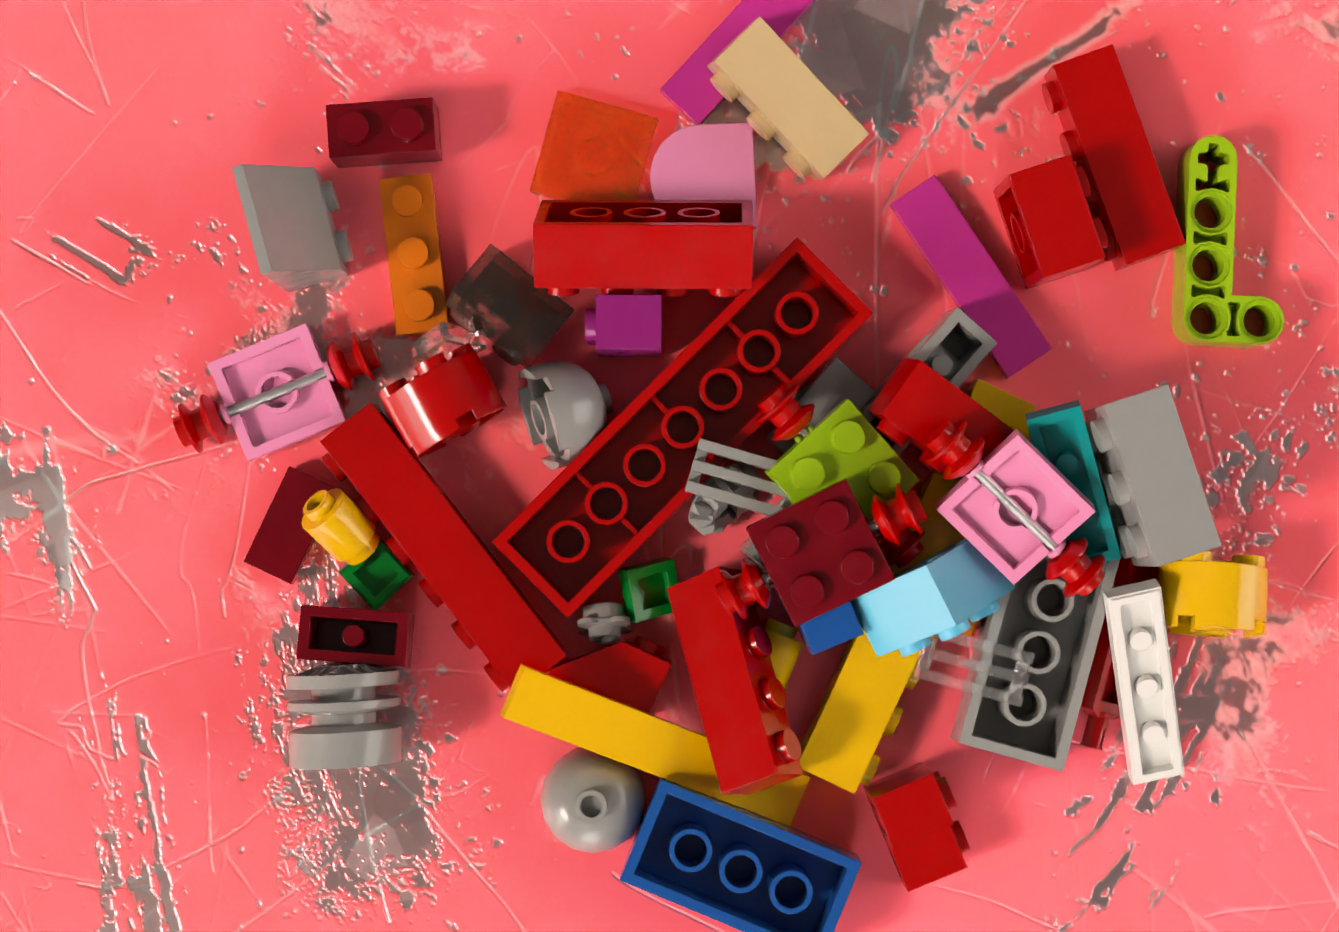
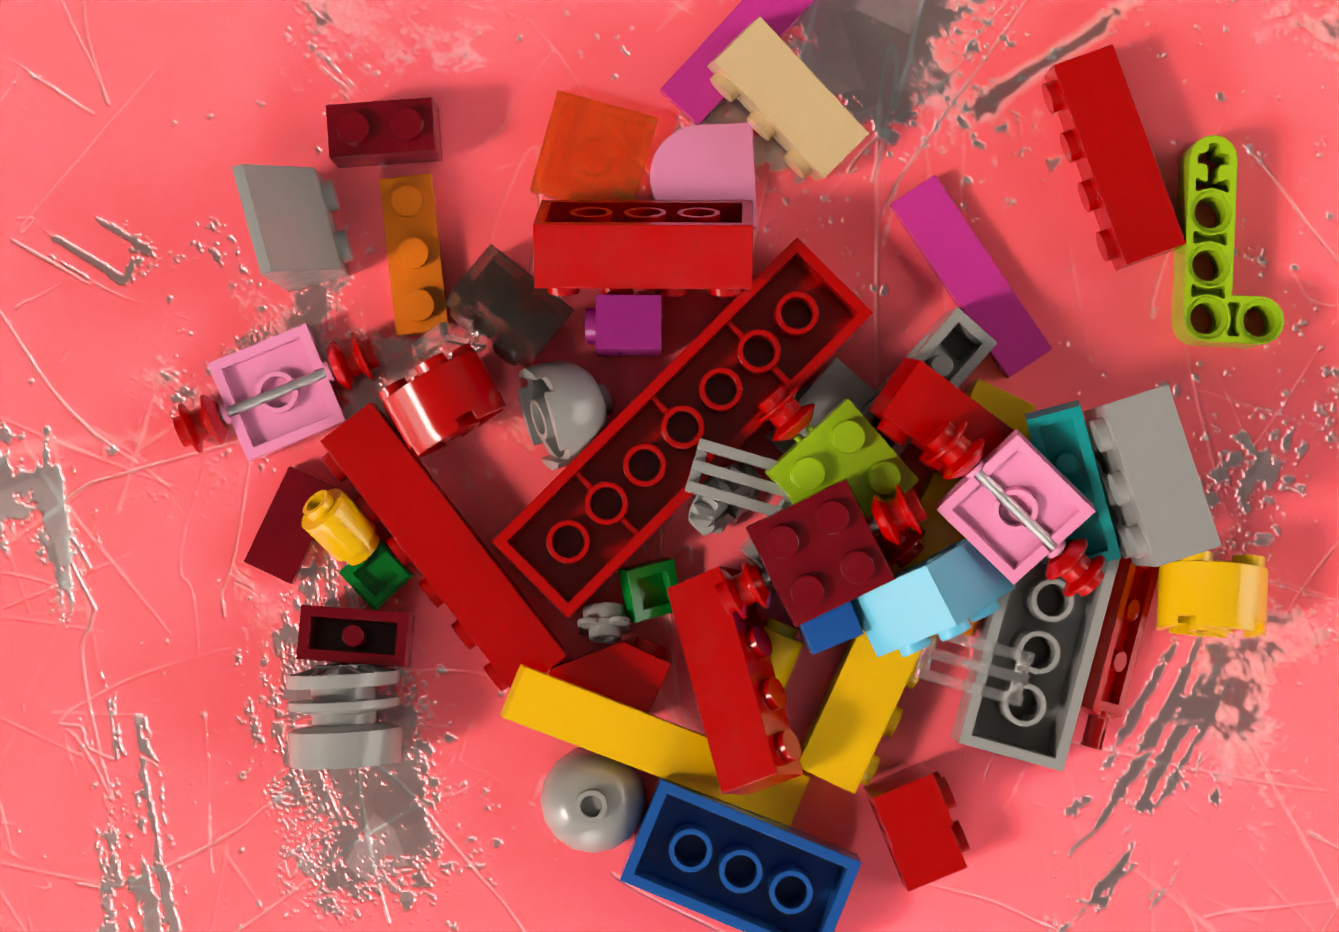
(1050, 221): red brick -> none
(1144, 681): white tile -> none

